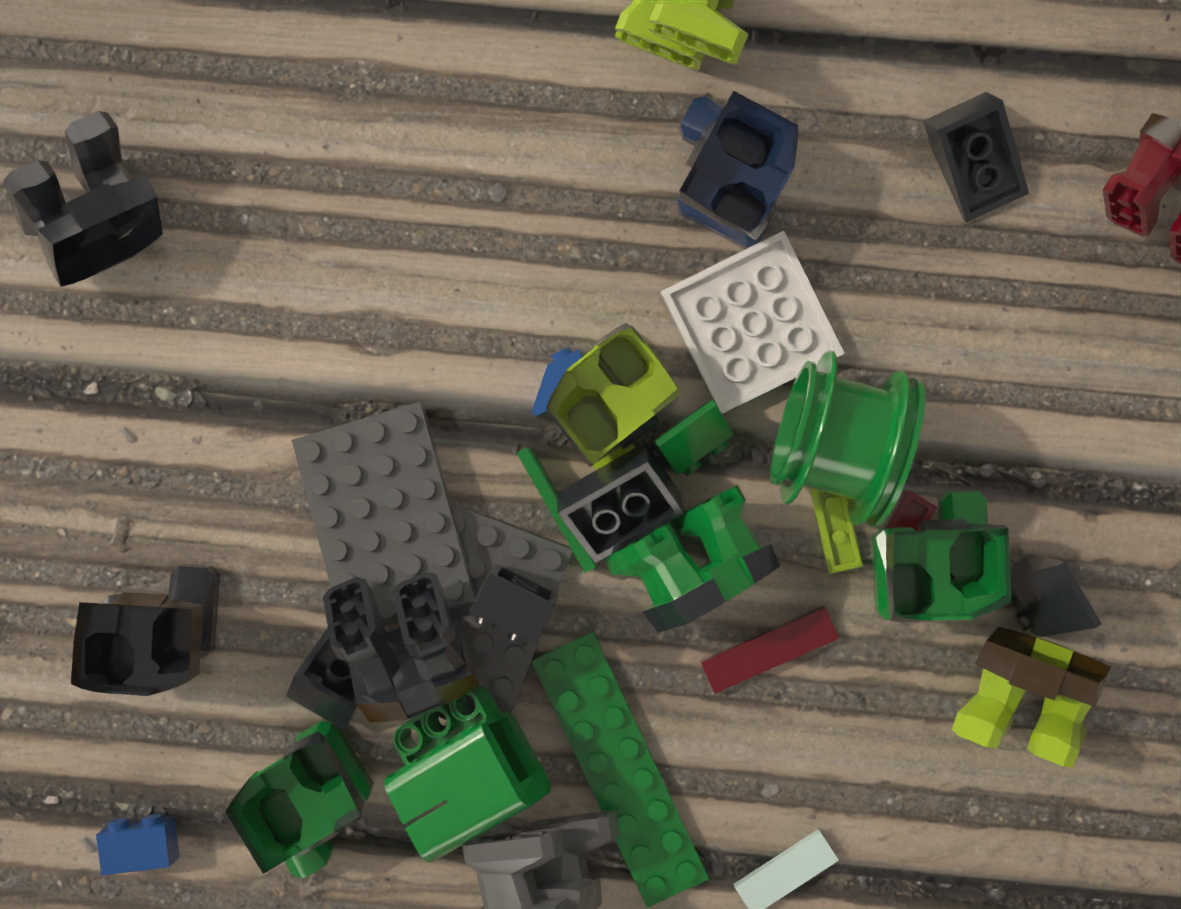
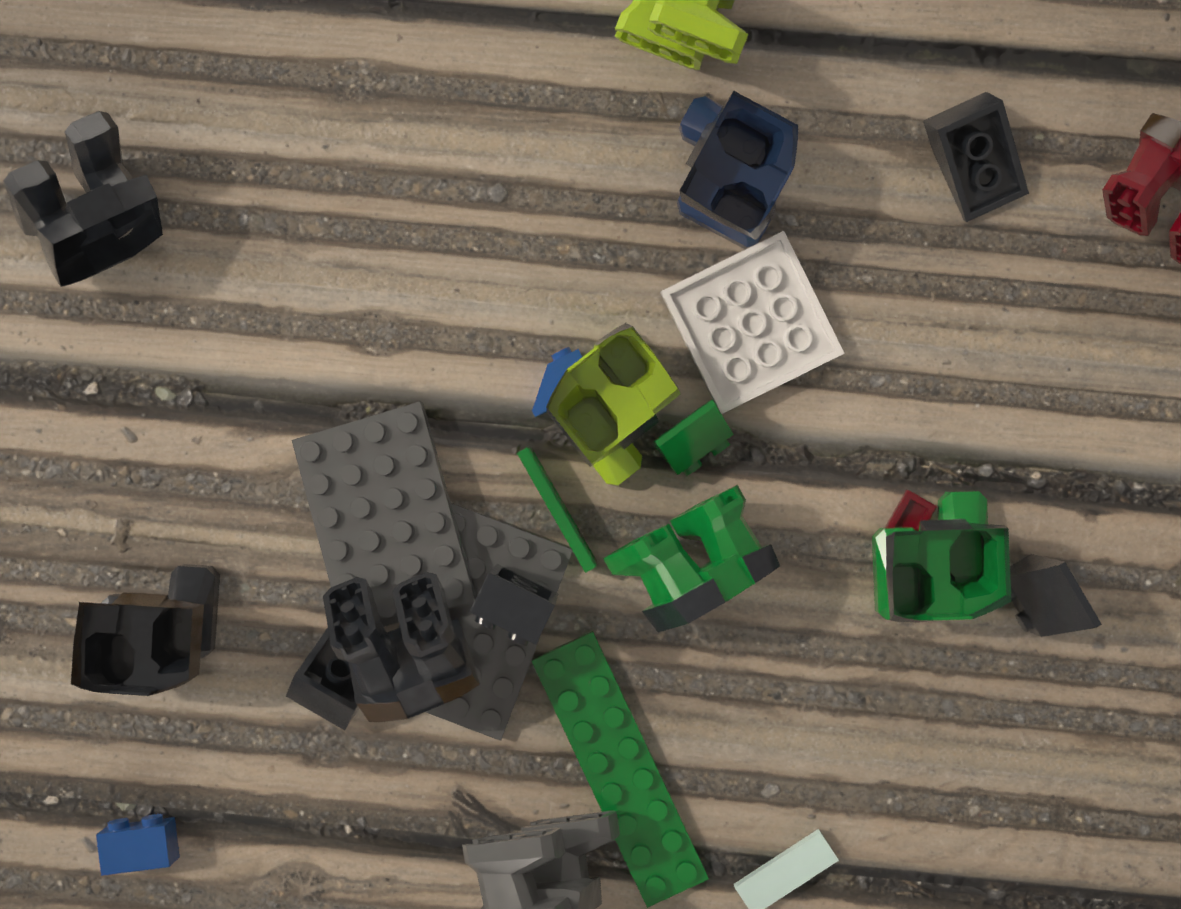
(301, 801): green piece -> none
(473, 763): green piece -> none
(619, 503): black brick -> none
(769, 649): dark red tile -> none
(836, 531): lime tile -> none
(848, 439): green wheel -> none
(1024, 663): piece -> none

